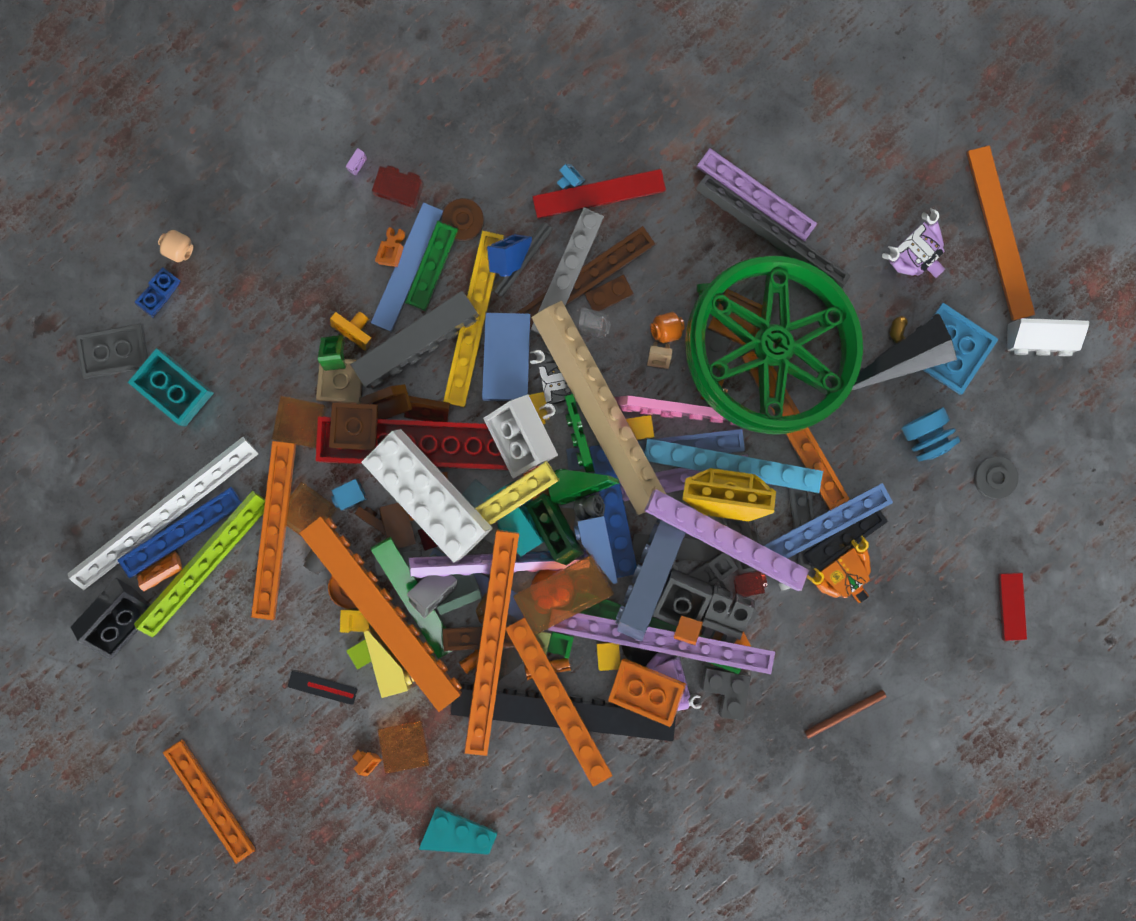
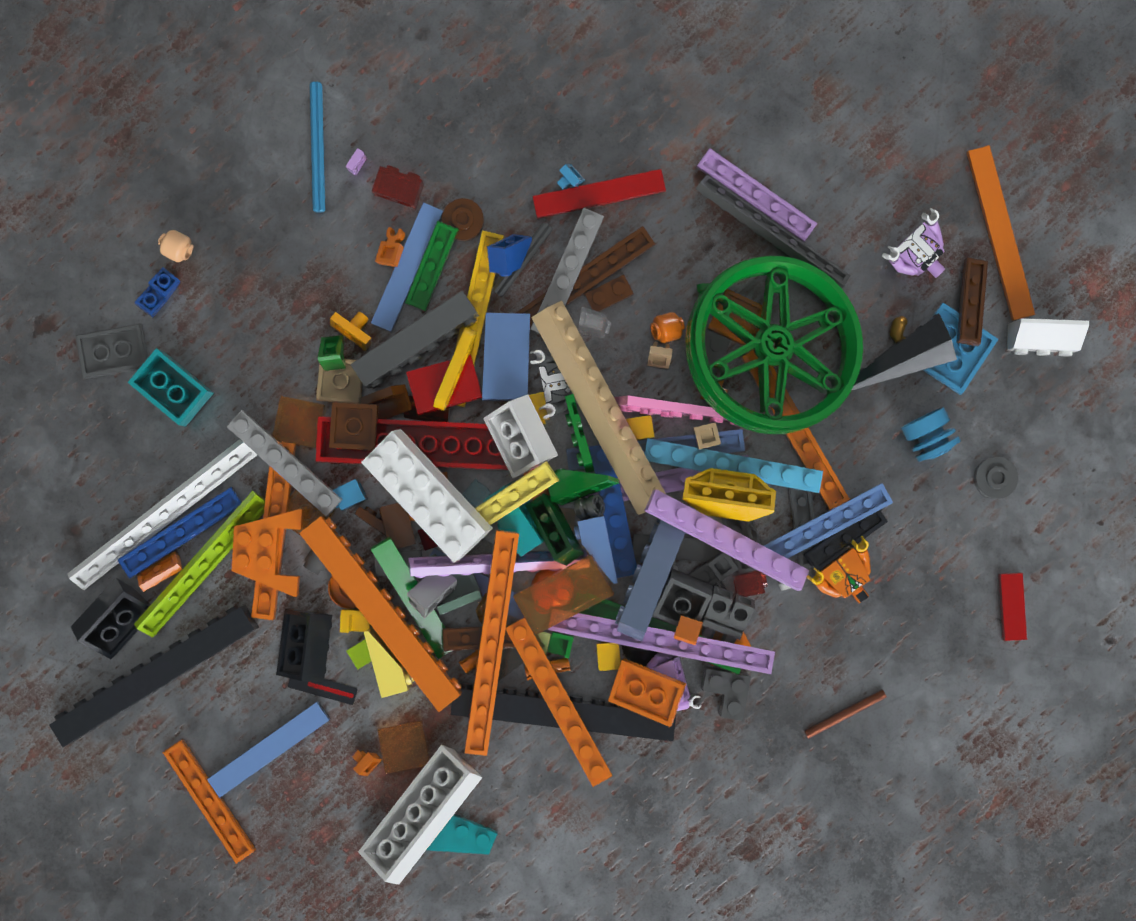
(153, 676): none -> black brick
(257, 550): none -> orange wing
(268, 749): none -> medium blue tile
(284, 463): none -> light grey plate
(304, 645): none -> black slope
(317, 147): none -> dark azure axle
(419, 815): none -> white brick
(427, 381): none -> red tile
(455, 369): none -> yellow beam
(707, 436): none -> tan tile
(972, 302): none -> reddish brown tile

